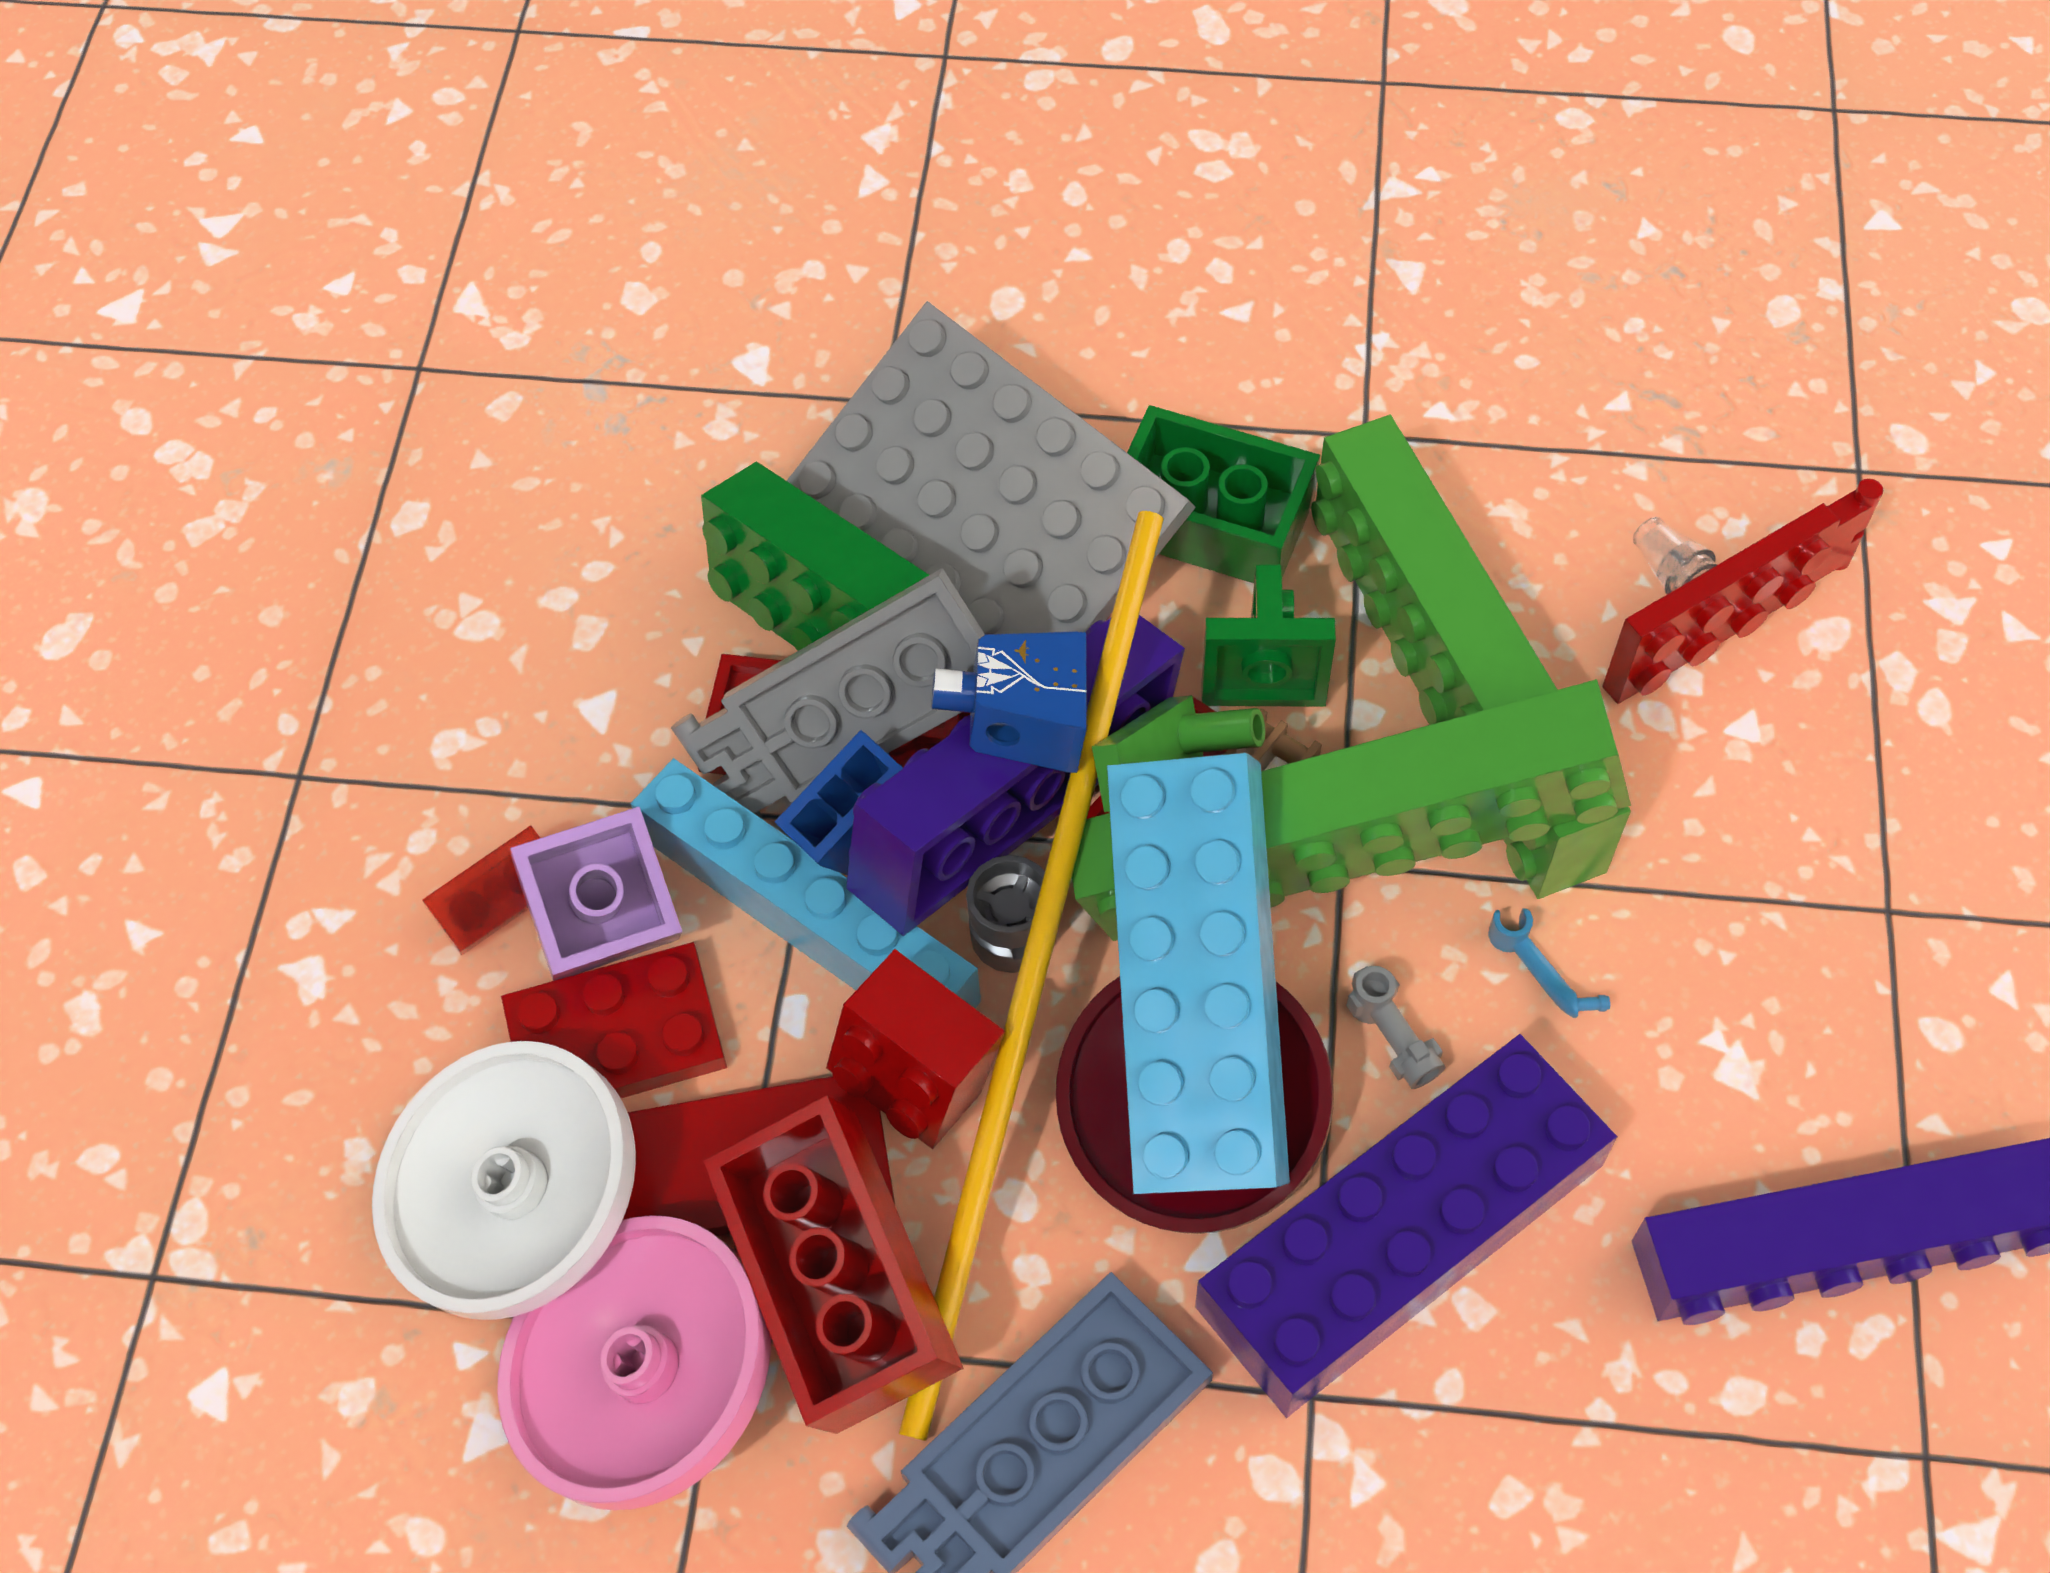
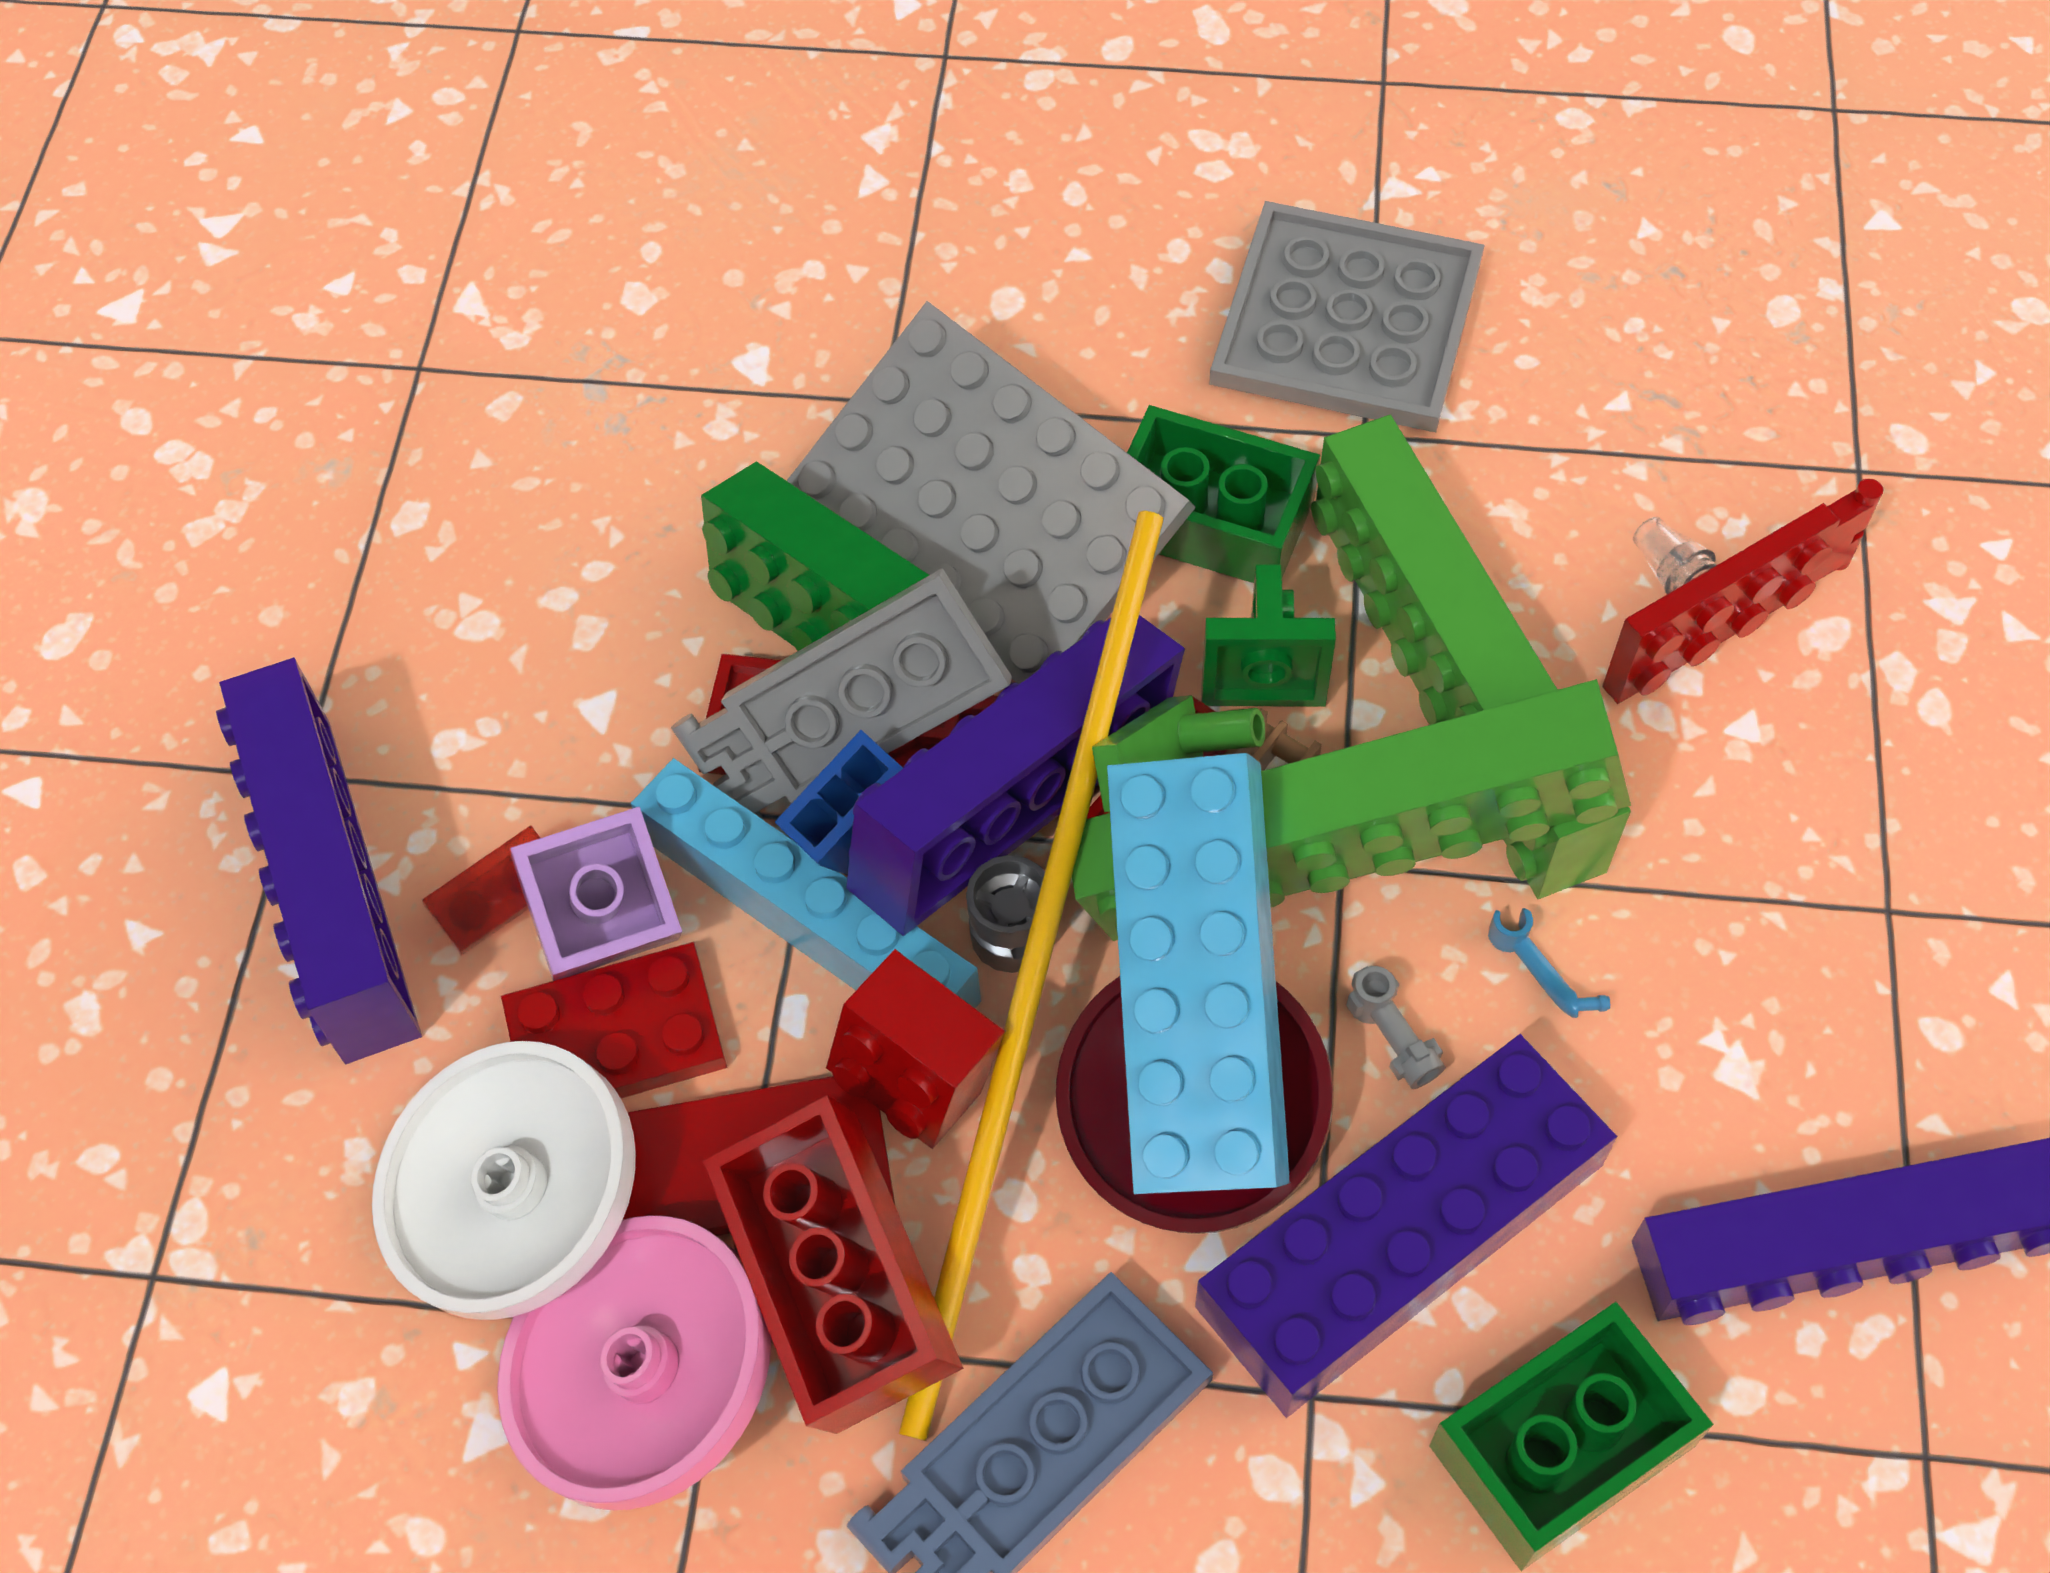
(316, 864): none -> dark purple brick
(1022, 697): blue torso -> none
(1348, 316): none -> light grey plate
(1569, 1435): none -> green brick

